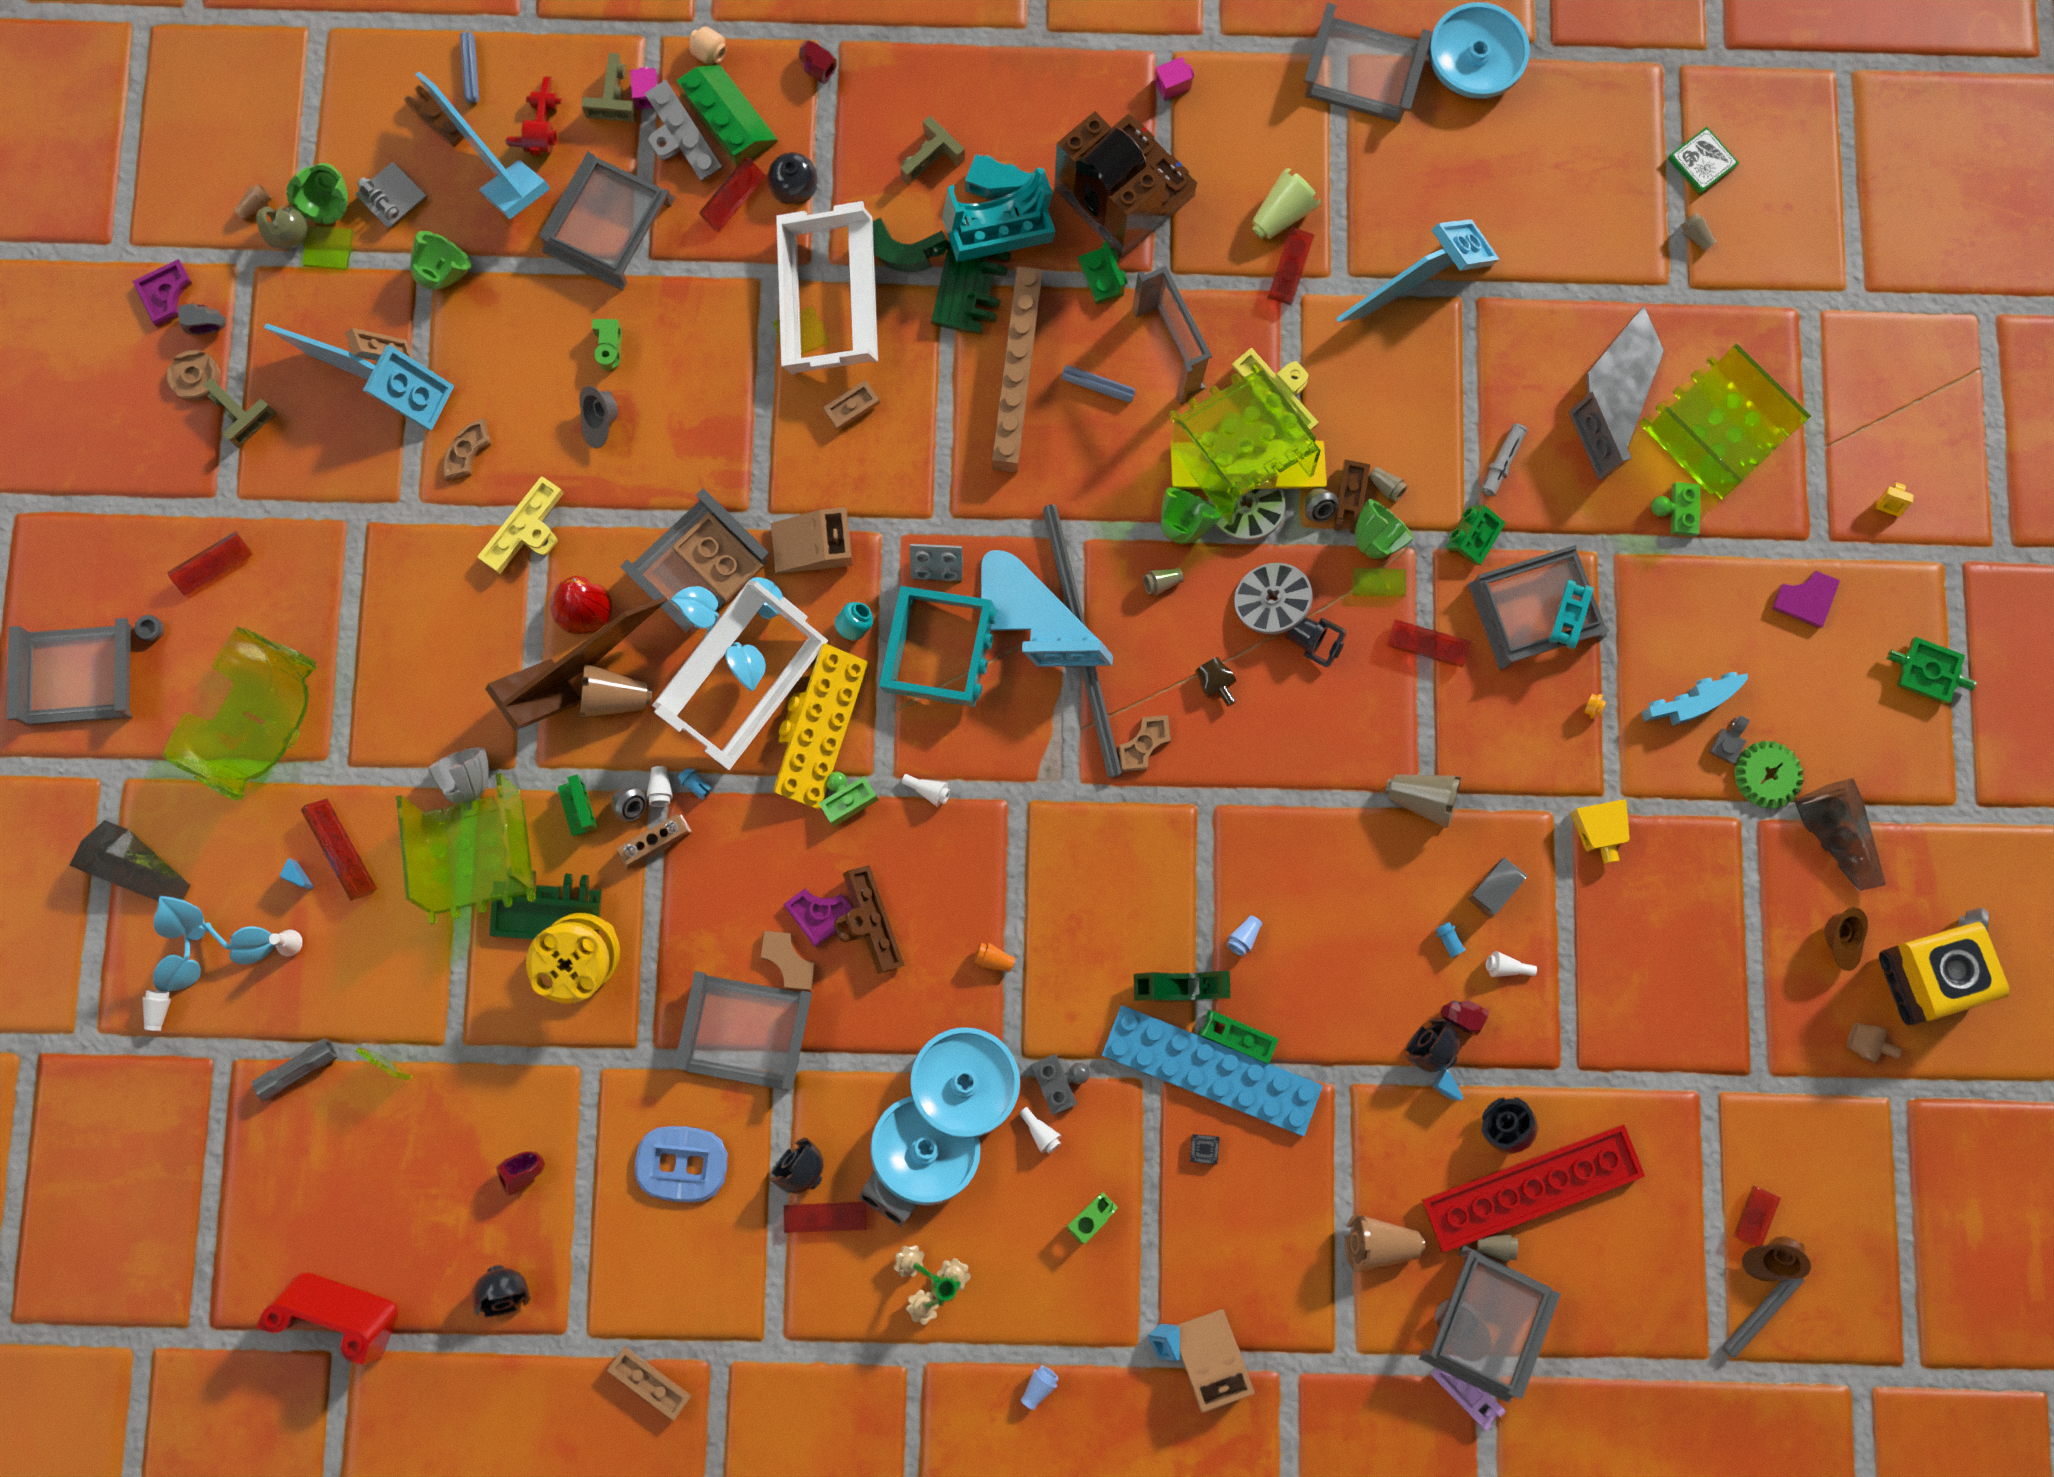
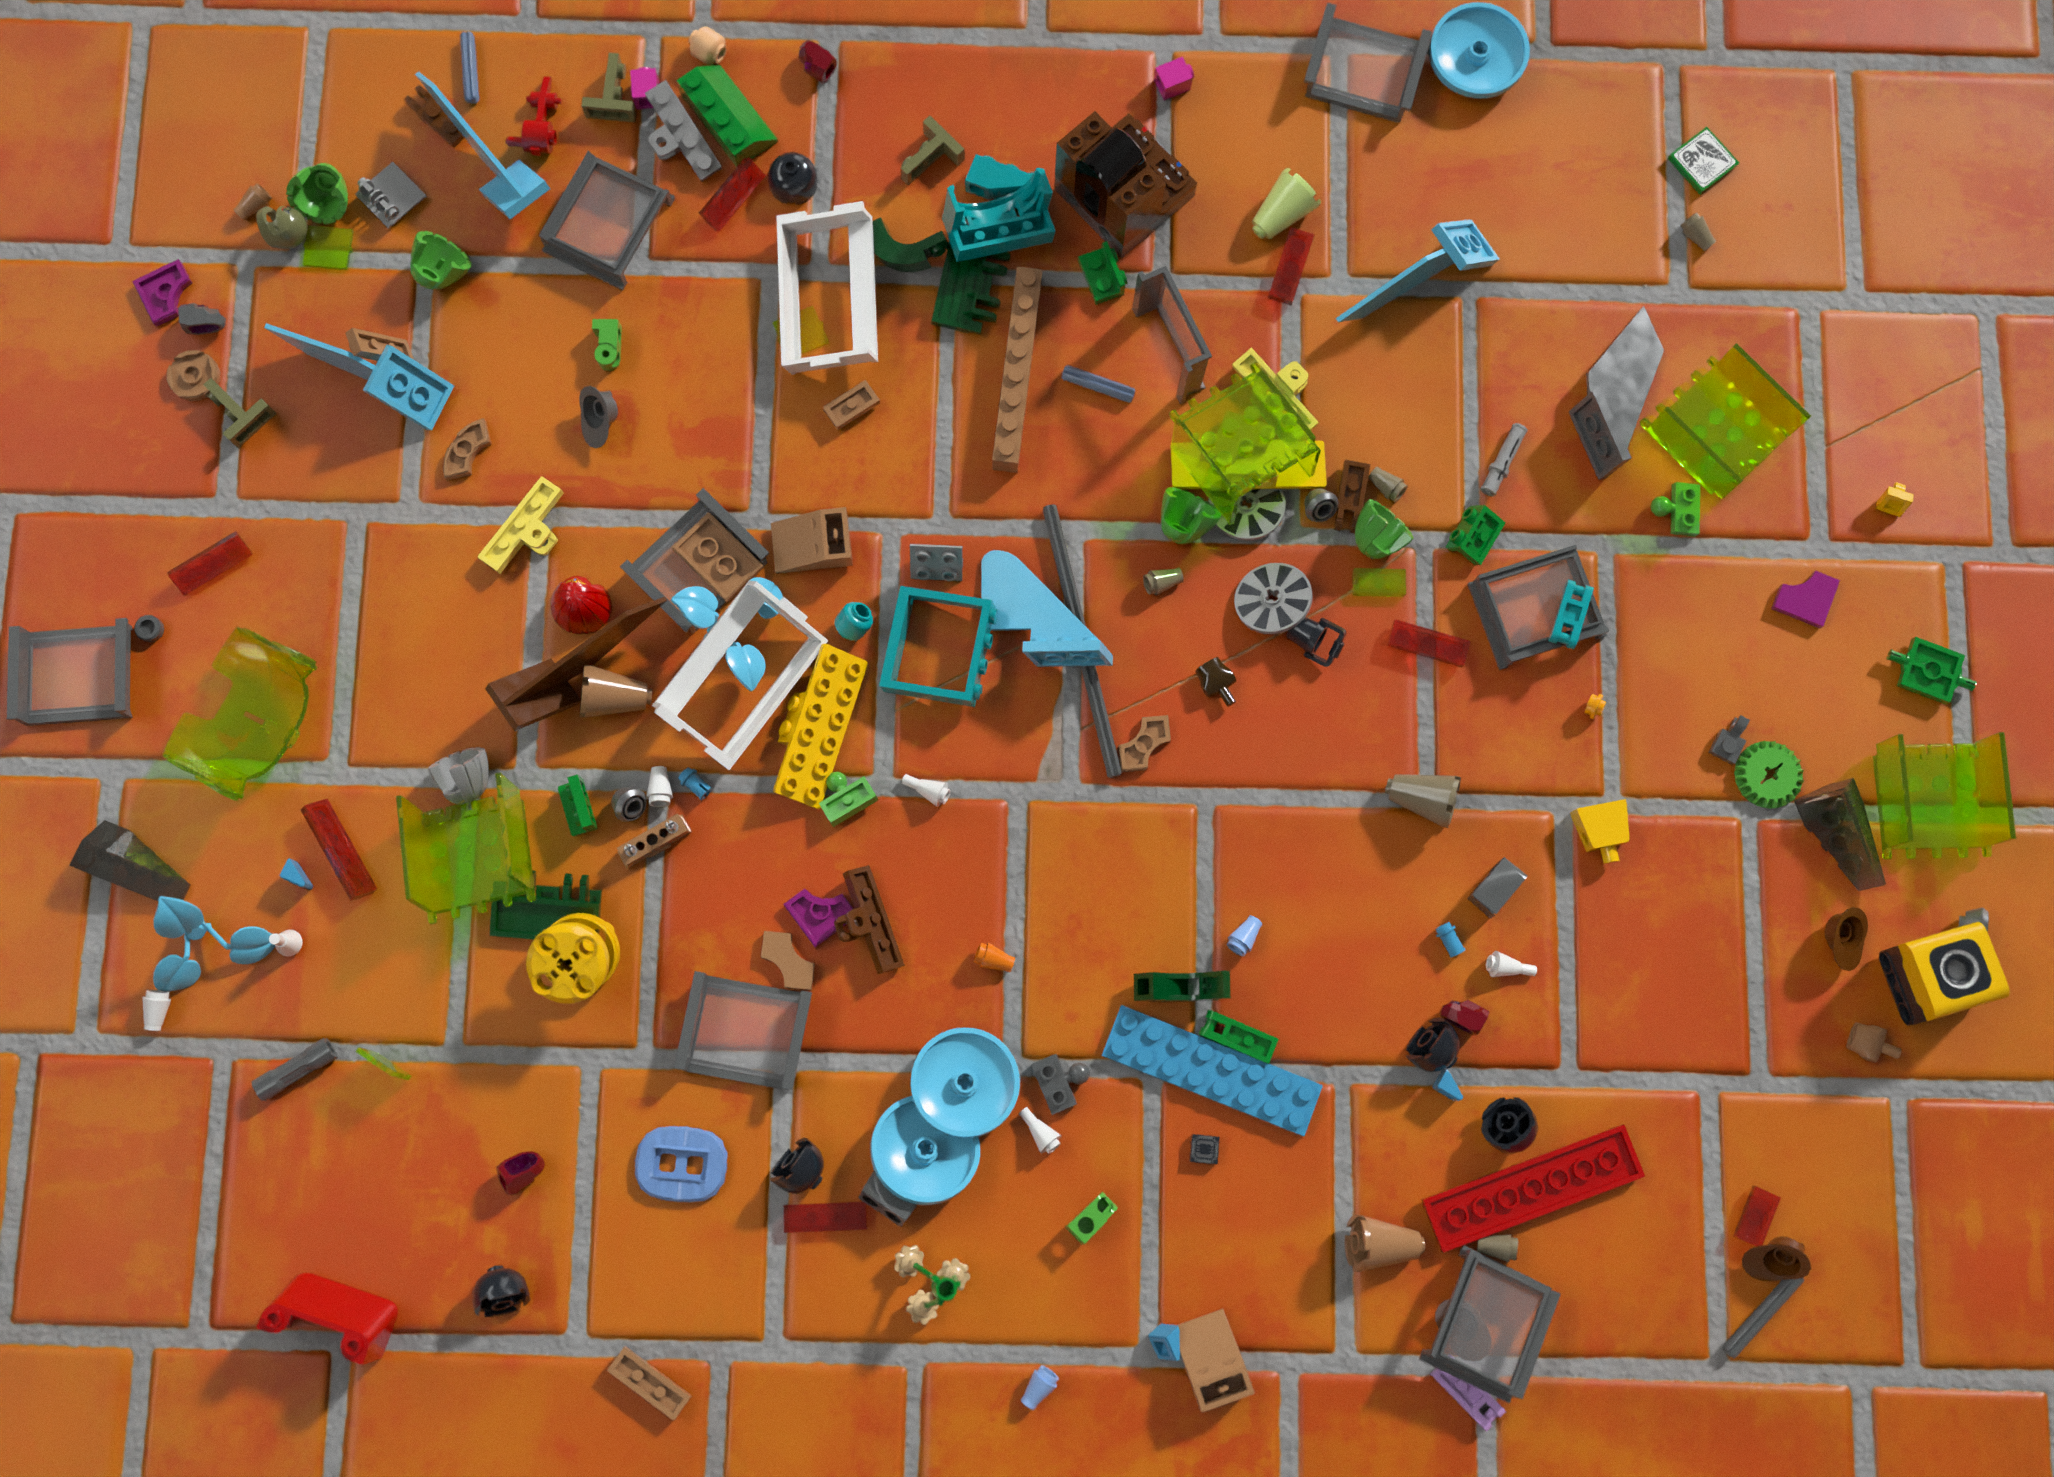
(1699, 700): medium azure slope -> none
(1943, 796): none -> clear neon green windscreen

